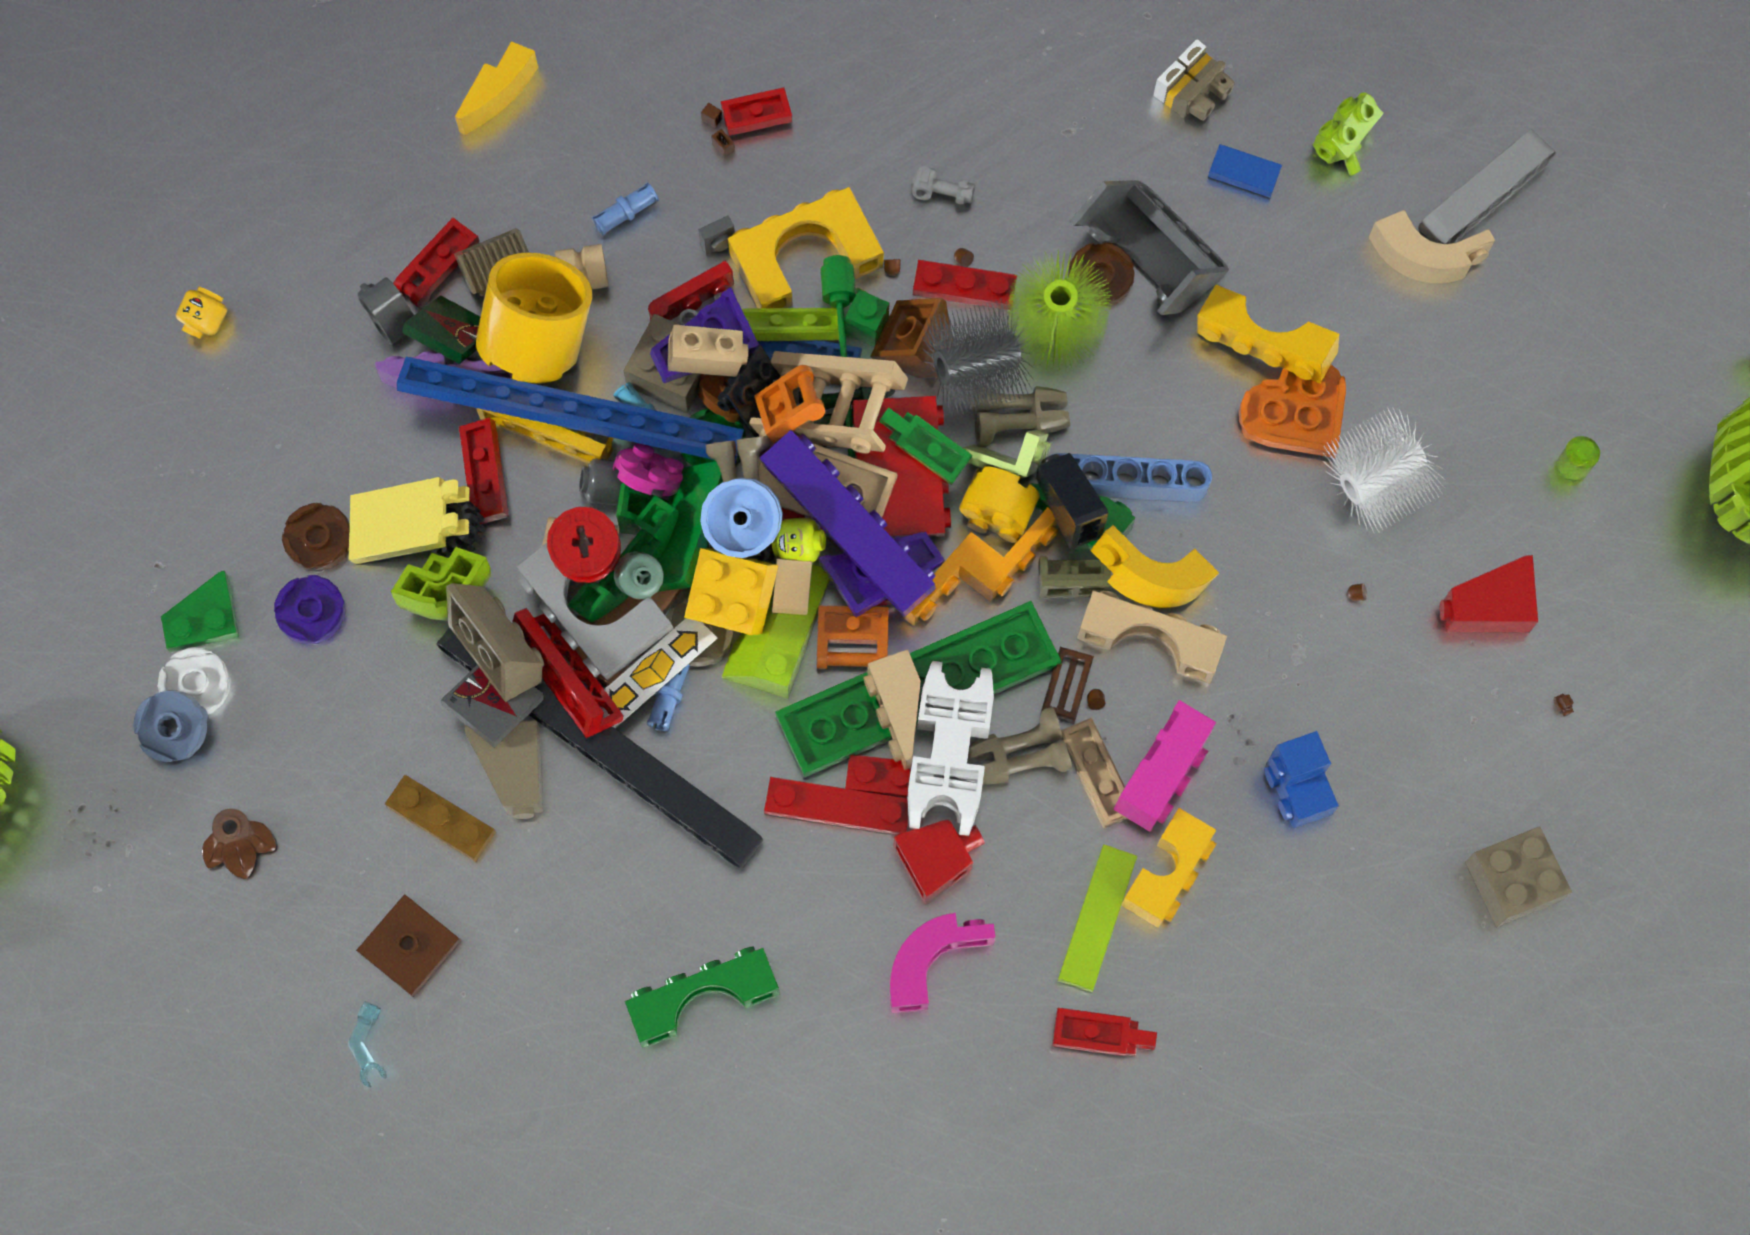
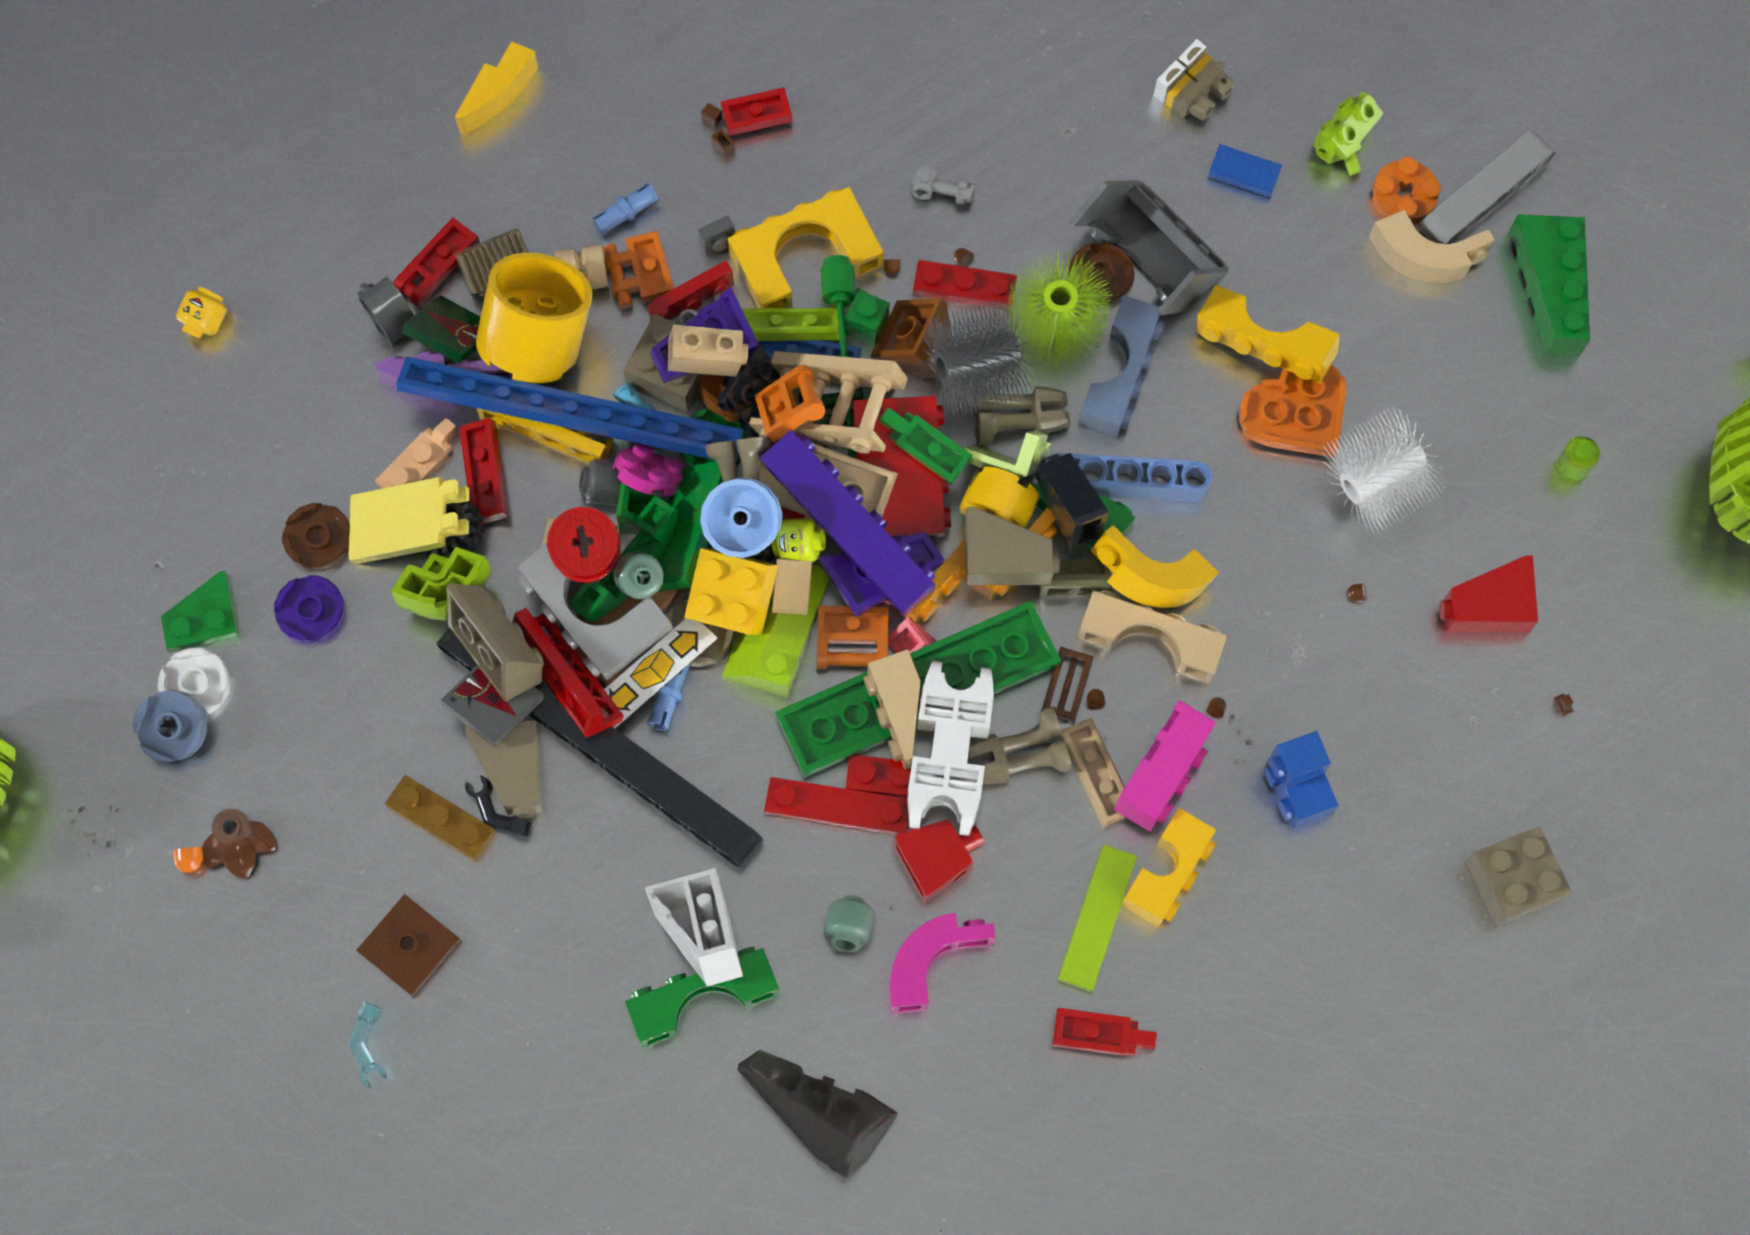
(188, 859): none -> orange hinge
(421, 457): none -> light nougat hinge
(489, 815): none -> black arm
(649, 267): none -> orange plate
(699, 924): none -> white wedge
(828, 1120): none -> clear smoke wedge
(849, 923): none -> sand green head
(909, 636): none -> coral slope
(1006, 552): none -> dark tan slope
(1108, 401): none -> sand blue arch
(1216, 707): none -> reddish brown piece
(1405, 174): none -> orange plate
(1555, 271): none -> green wedge

